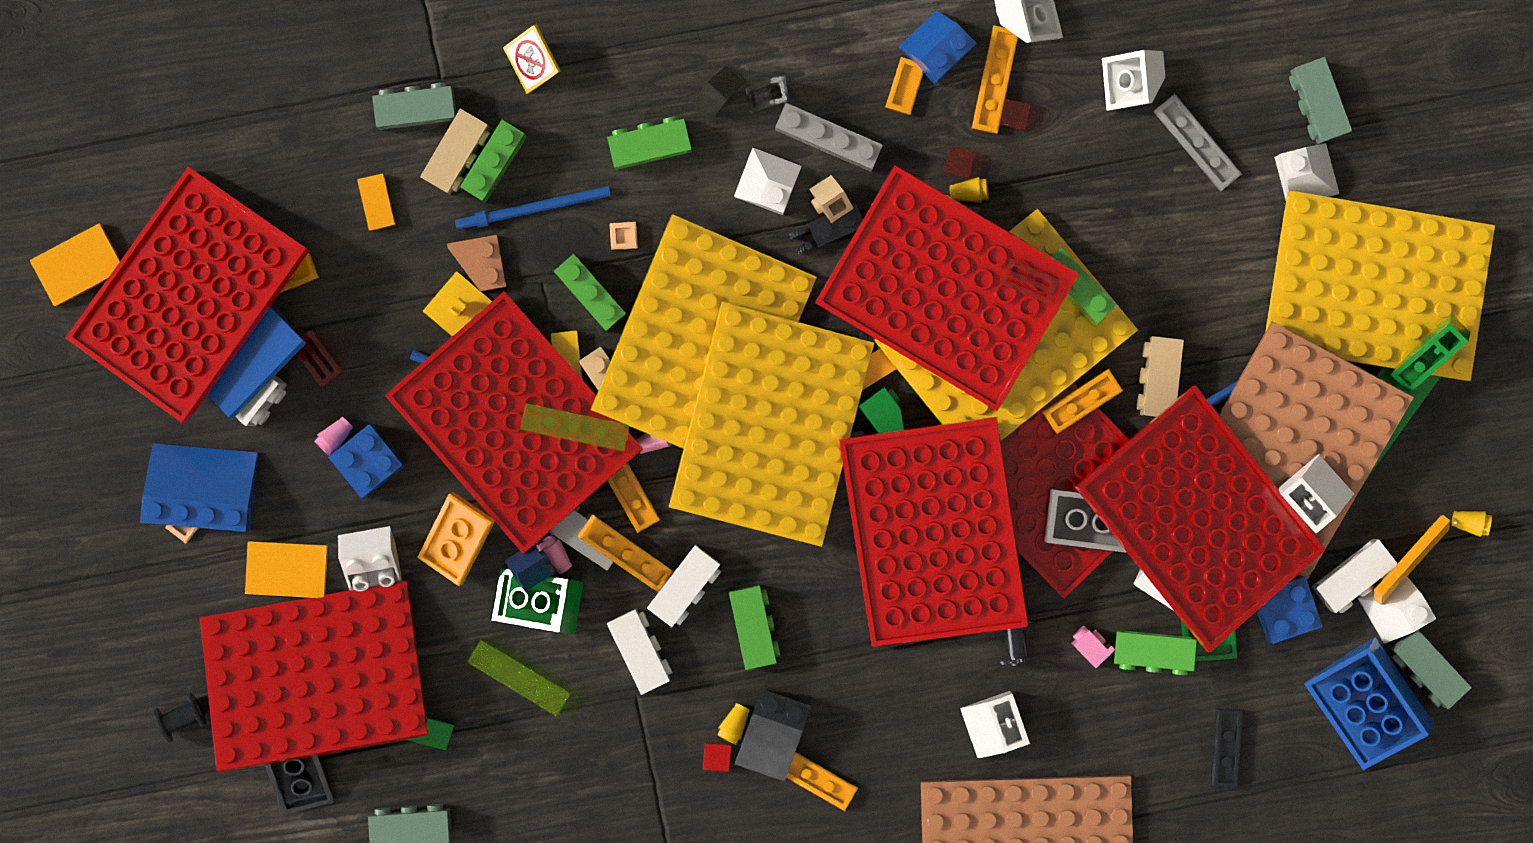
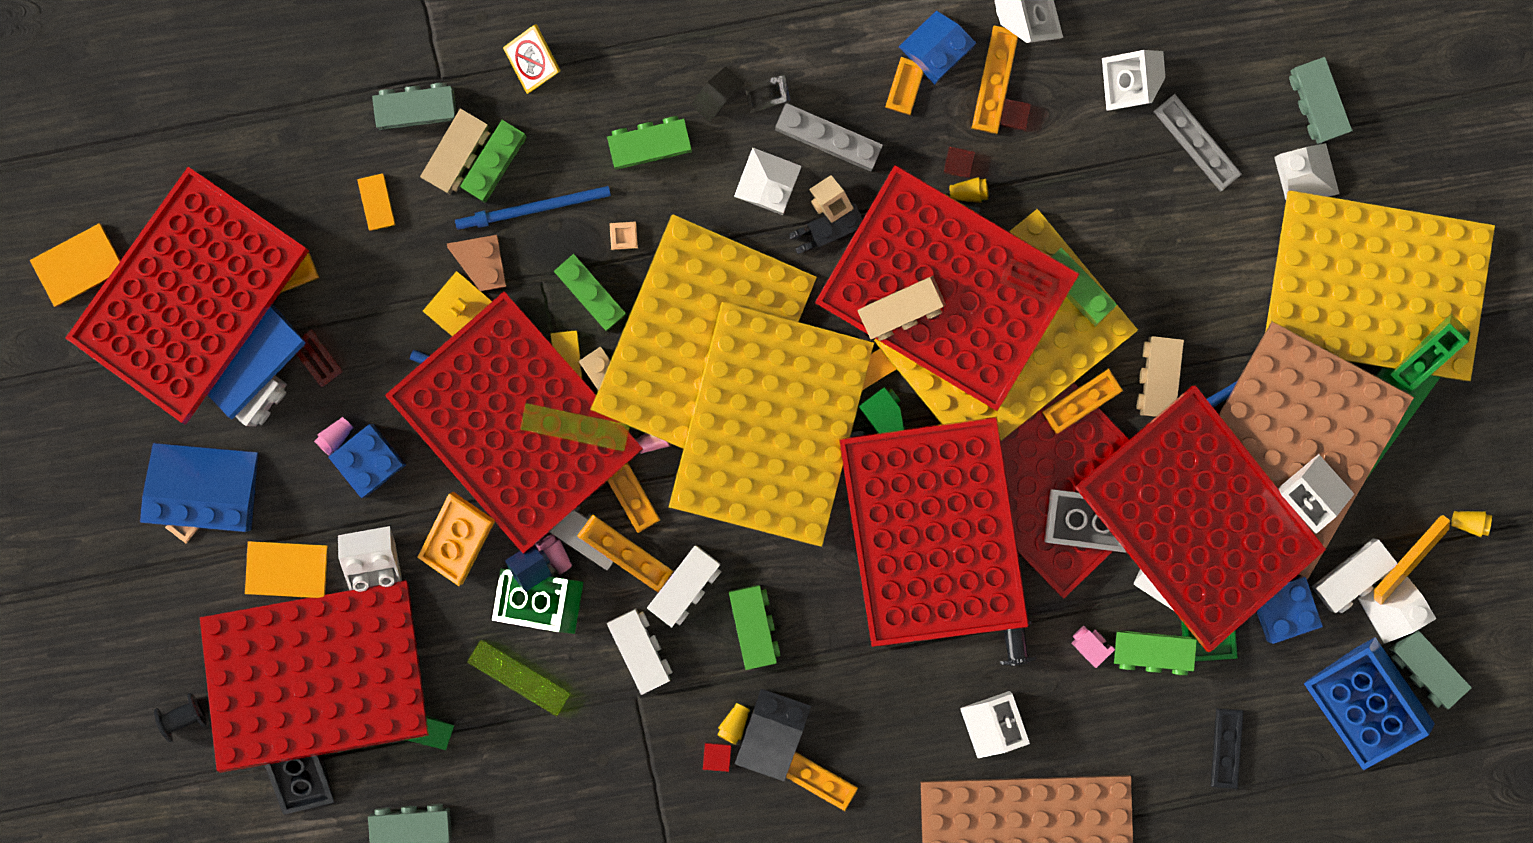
(902, 308): none -> tan brick

